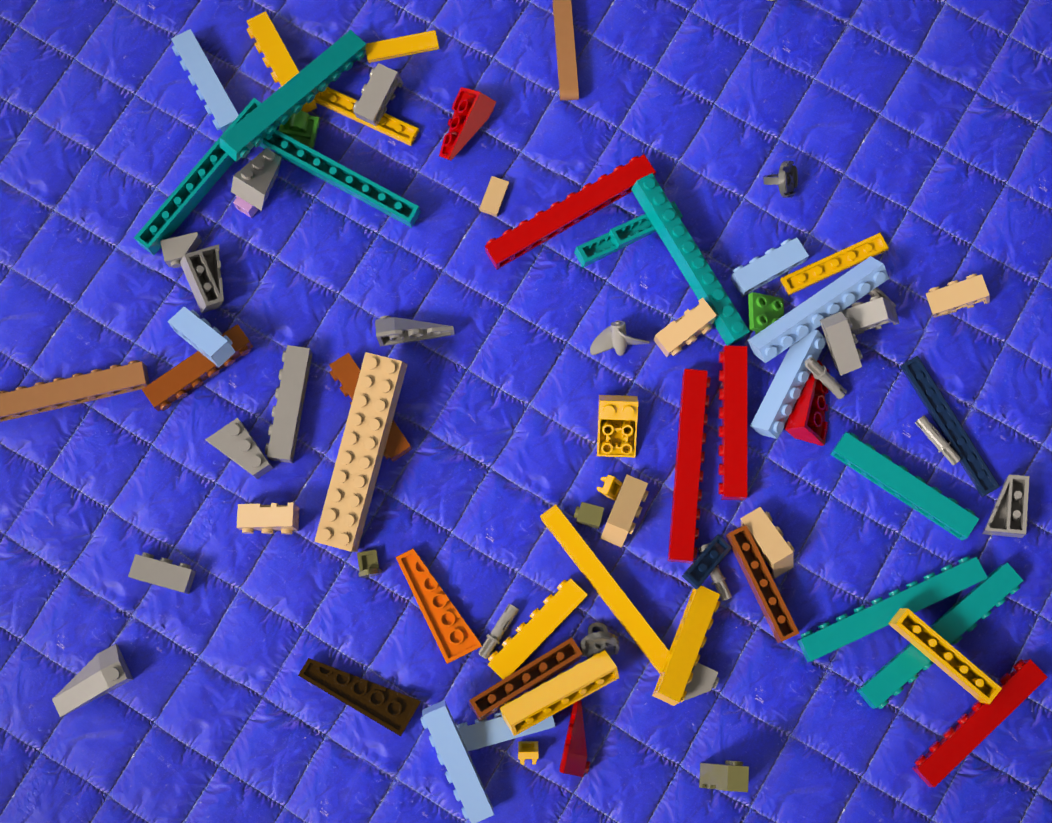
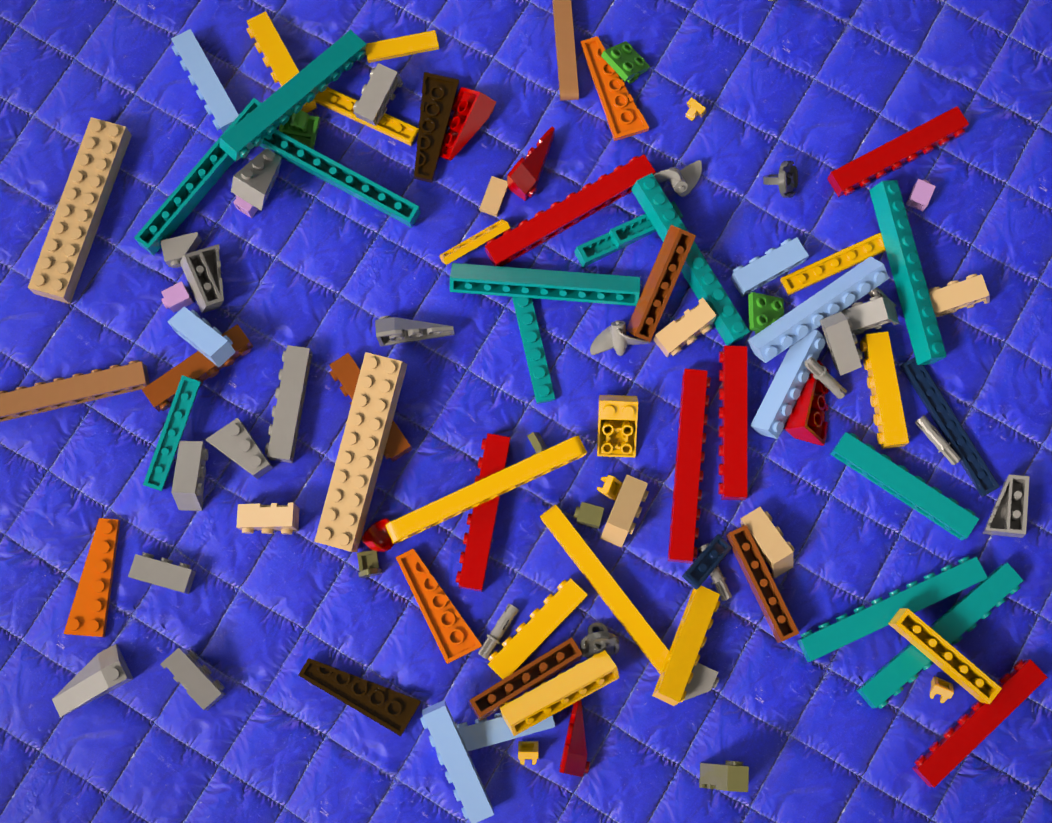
(80, 210): none -> tan brick
(92, 597): none -> orange wing
(172, 433): none -> teal plate
(176, 297): none -> lavender brick
(190, 475): none -> light grey wedge
(194, 677): none -> light grey wedge
(377, 536): none -> red helmet
(435, 113): none -> dark brown wing
(474, 241): none -> yellow tile
(483, 517): none -> red brick
(485, 489): none -> yellow beam
(526, 173): none -> red wedge
(533, 350): none -> teal plate
(537, 442): none -> olive tile
(544, 284): none -> teal brick
(617, 103): none -> orange wing
(625, 61): none -> bright green plate
(660, 283): none -> dark orange brick
(681, 180): none -> light grey piece
(695, 109): none -> yellow tile
(884, 390): none -> yellow brick
(898, 151): none -> red brick
(907, 273): none -> teal brick
(921, 195): none -> lavender brick
(941, 687): none -> yellow tile

